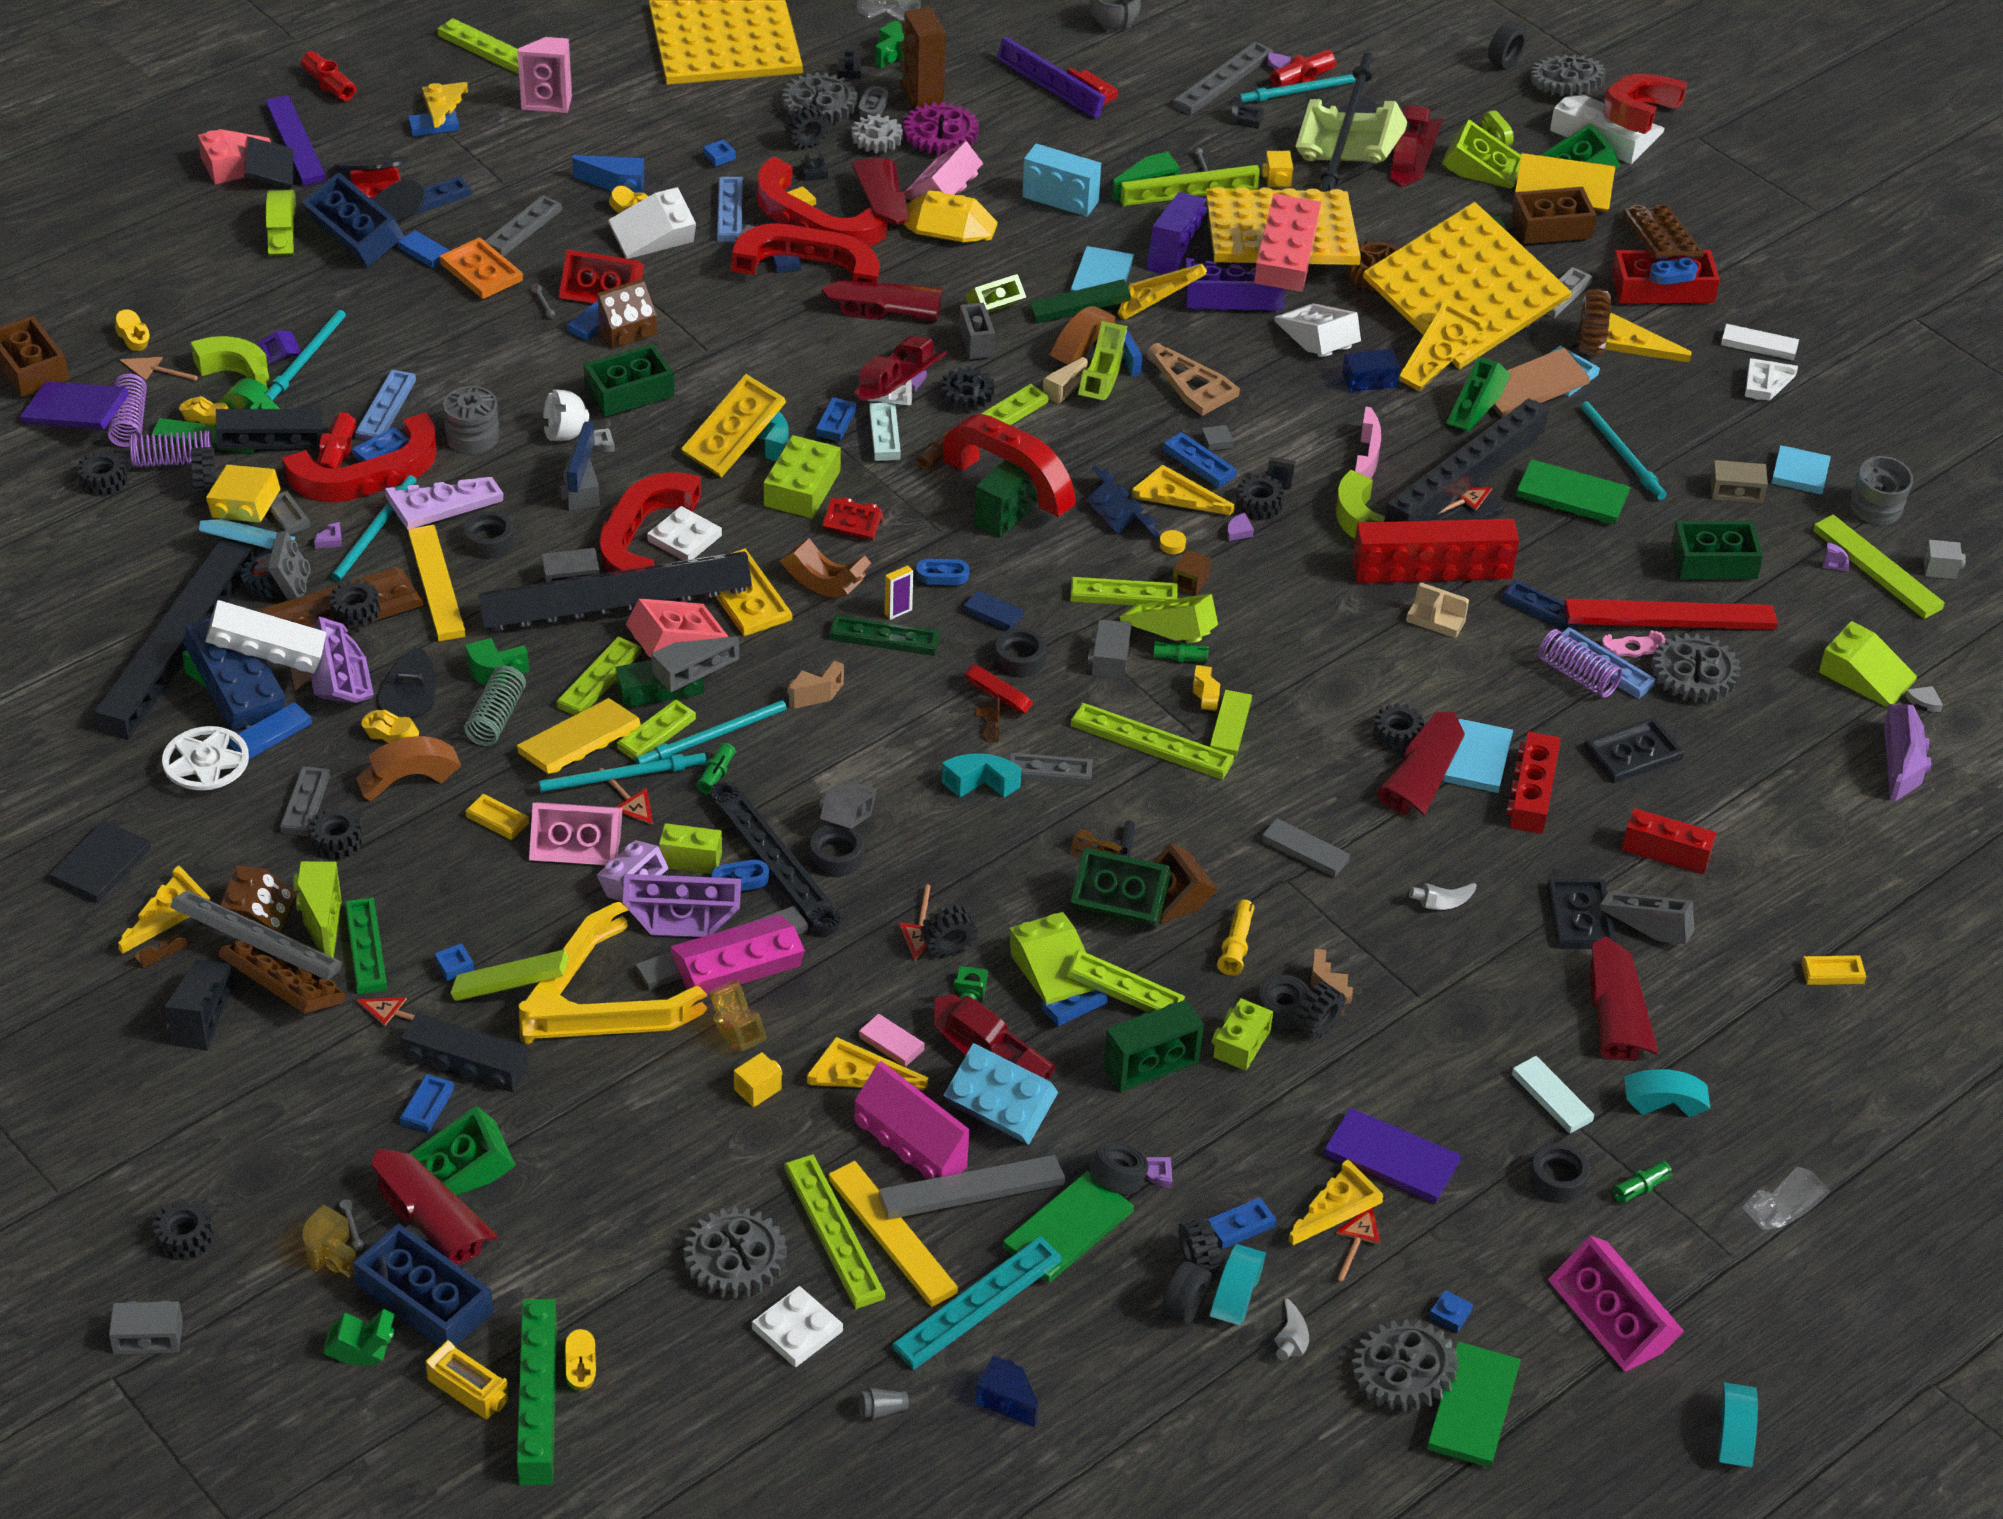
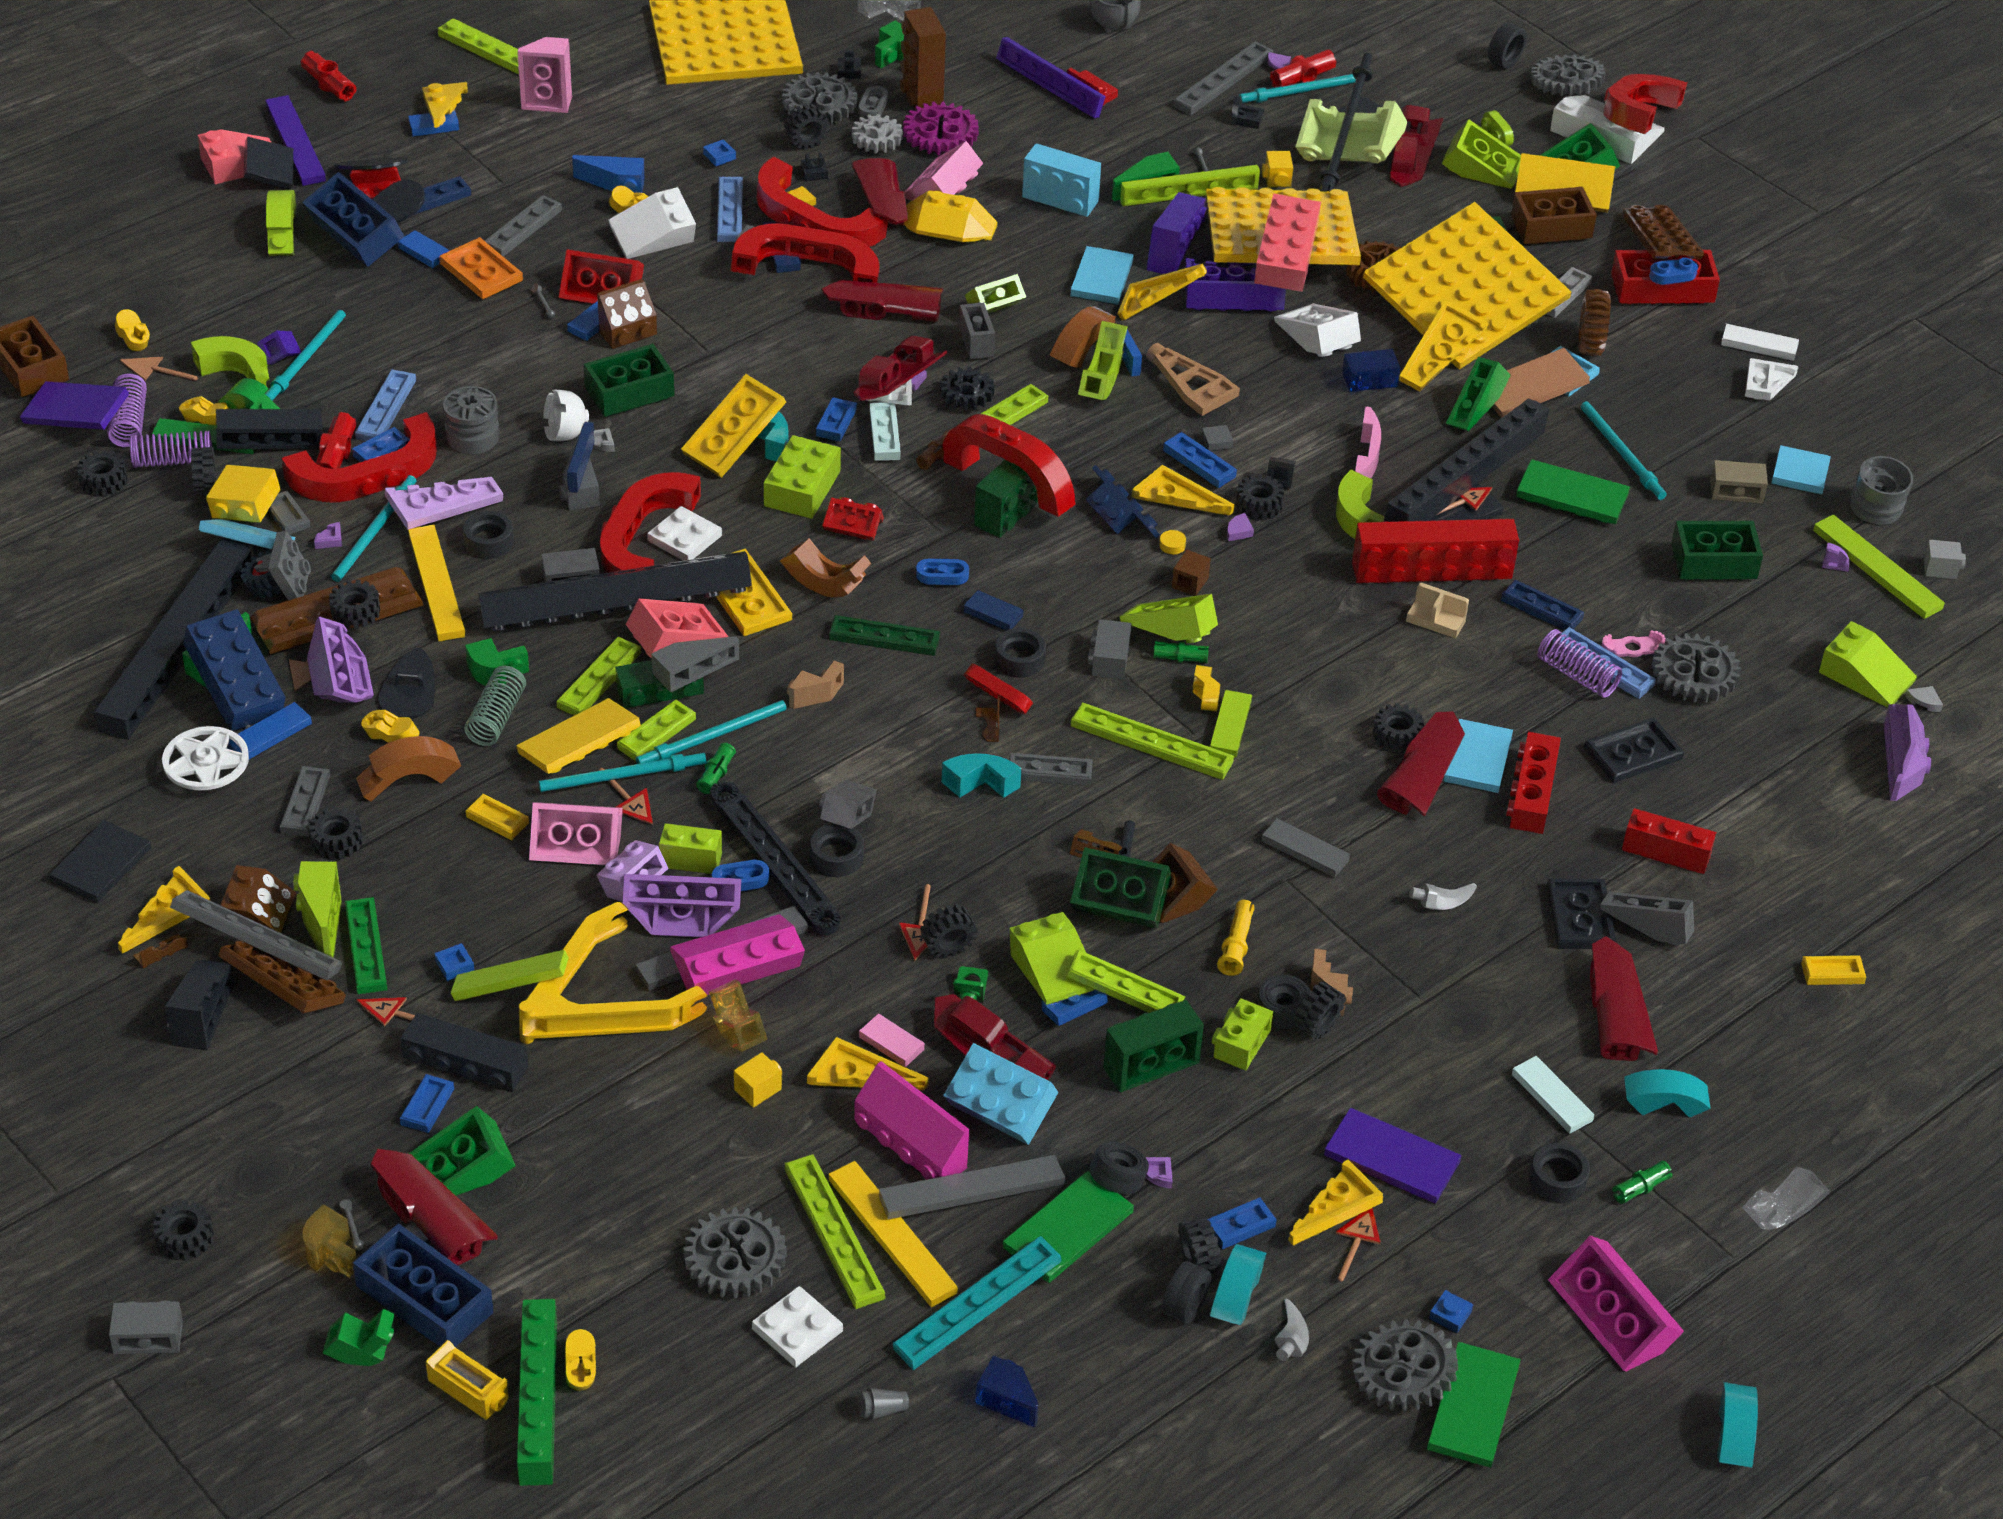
(265, 637): white brick -> none
(898, 592): tile -> none
(1063, 381): tan slope -> none
(1075, 301): dark green tile -> none
(1120, 591): lime tile -> none
(1633, 339): yellow wing -> none
(1670, 614): red tile -> none

